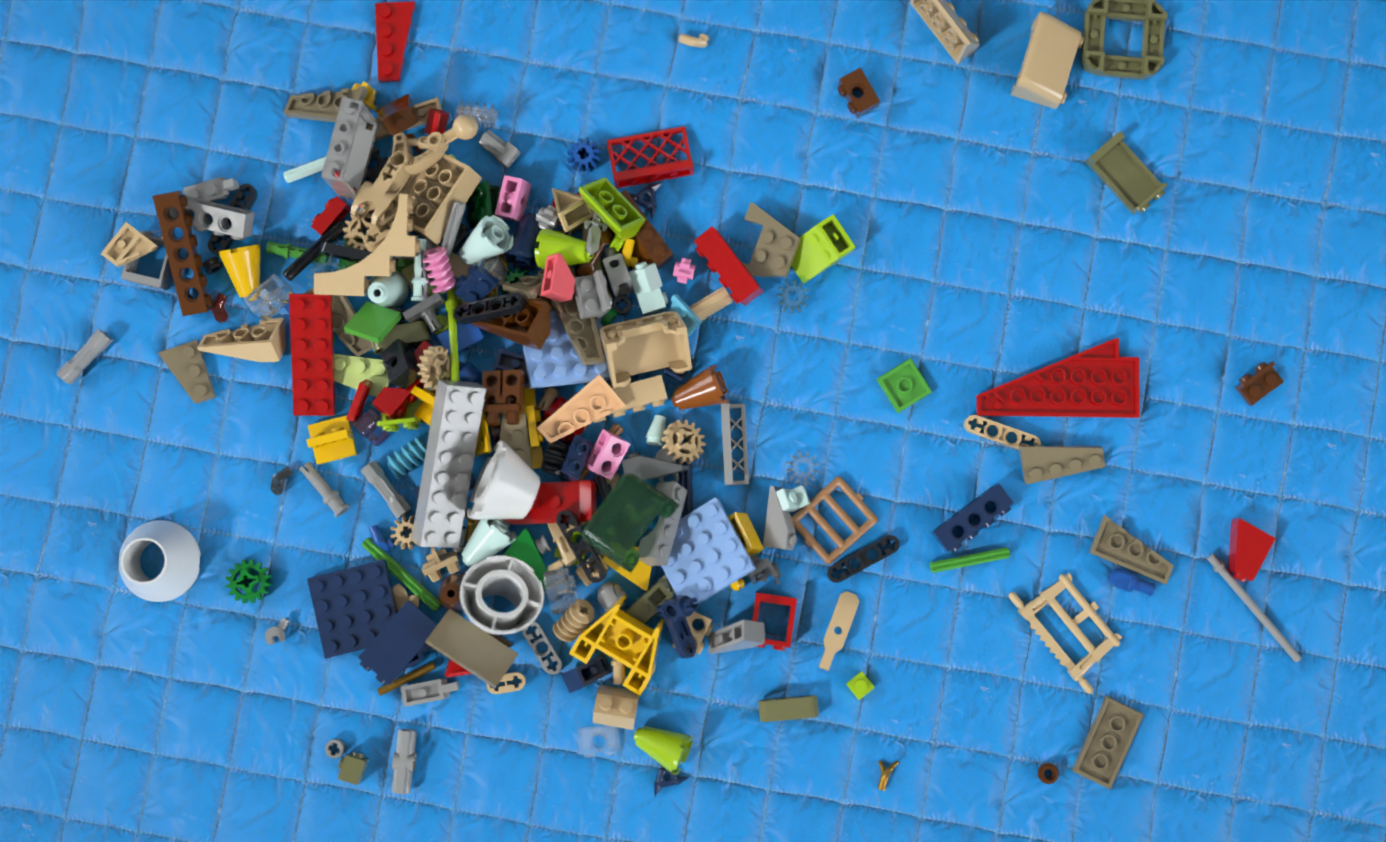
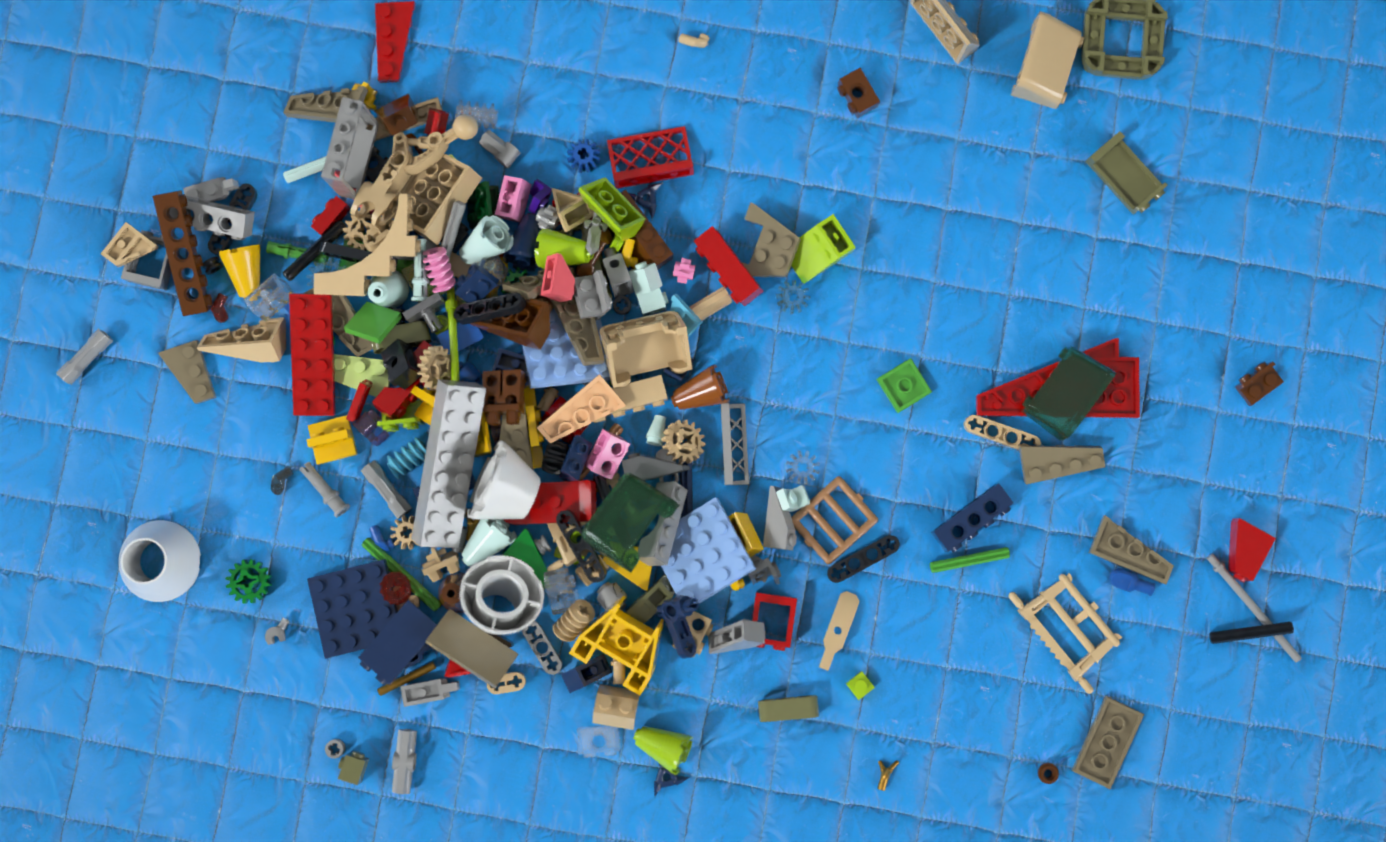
(401, 594): none -> clear red gear
(541, 195): none -> dark purple bracket
(609, 317): green tile -> none
(1068, 393): none -> clear green windscreen
(1251, 632): none -> black axle

